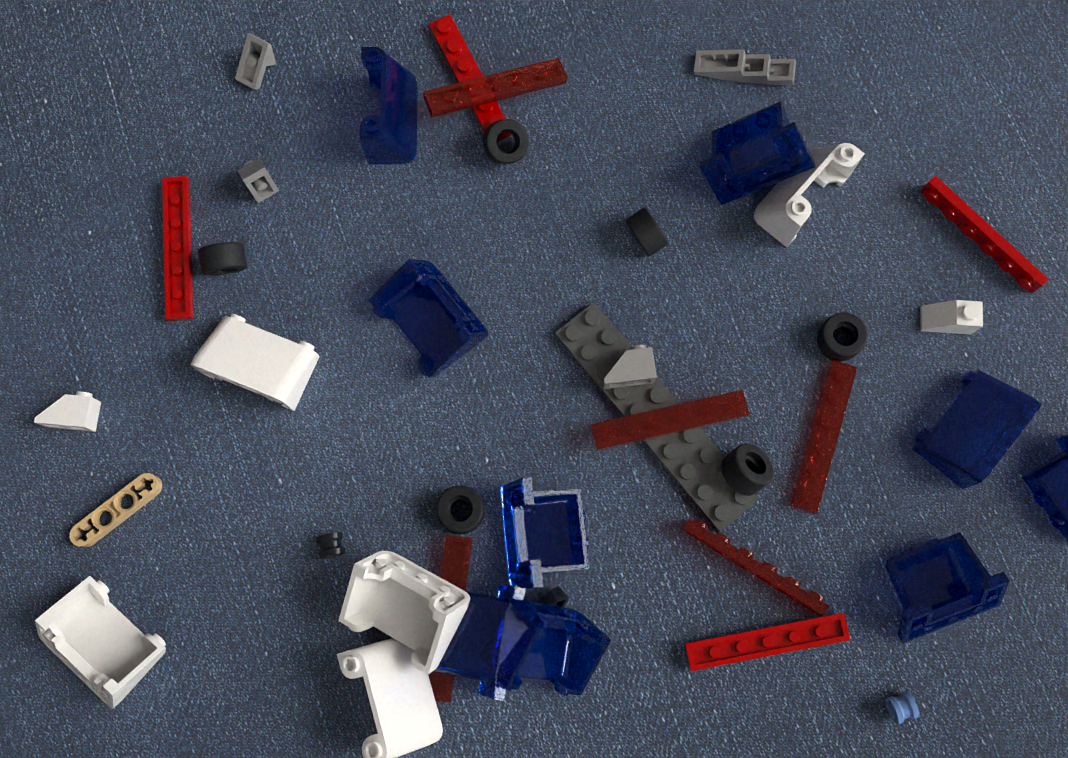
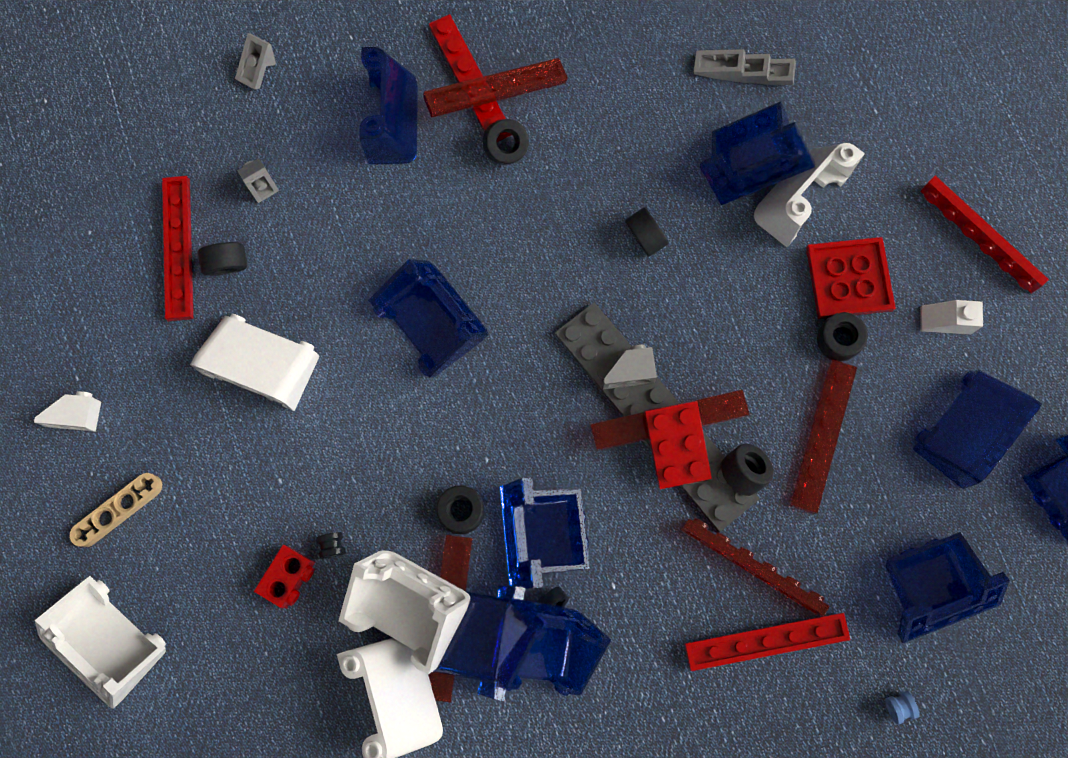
(280, 572): none -> red brick
(677, 444): none -> red plate
(850, 277): none -> red plate

